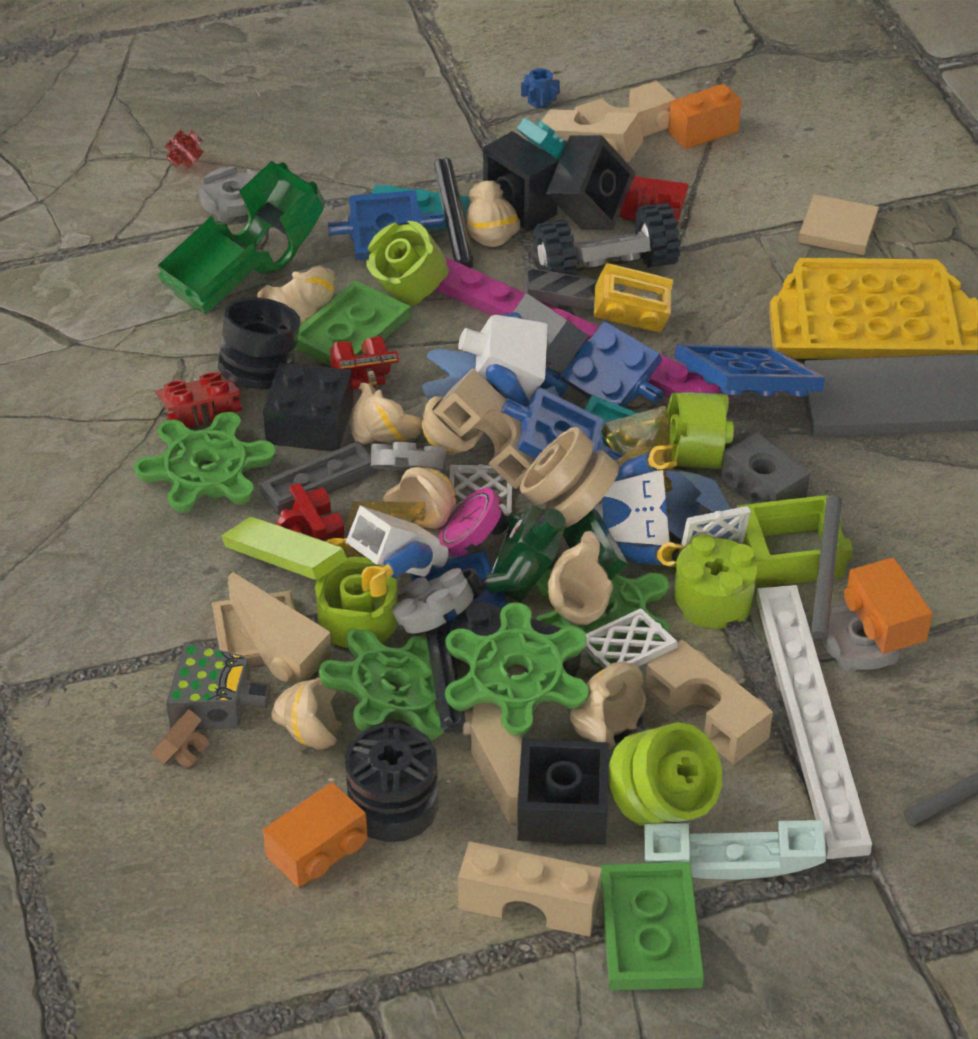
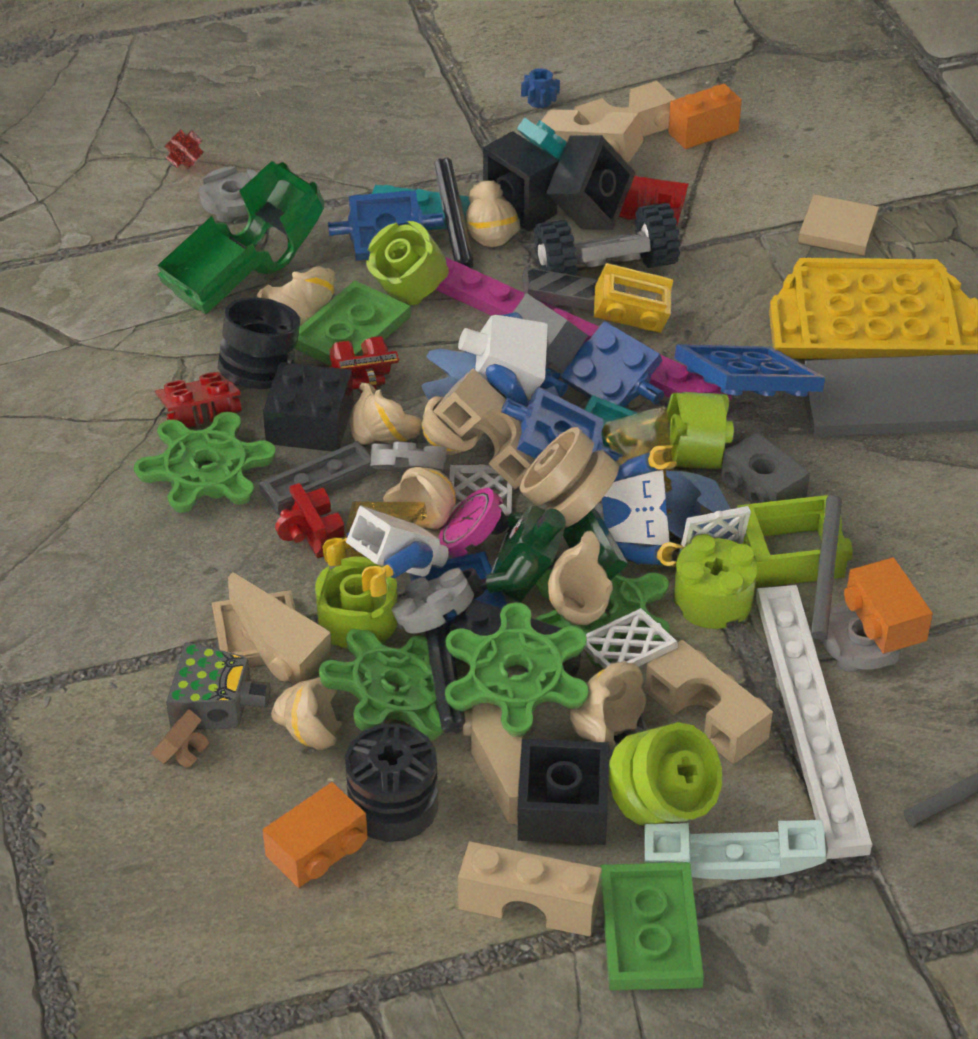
(284, 548): lime tile -> none

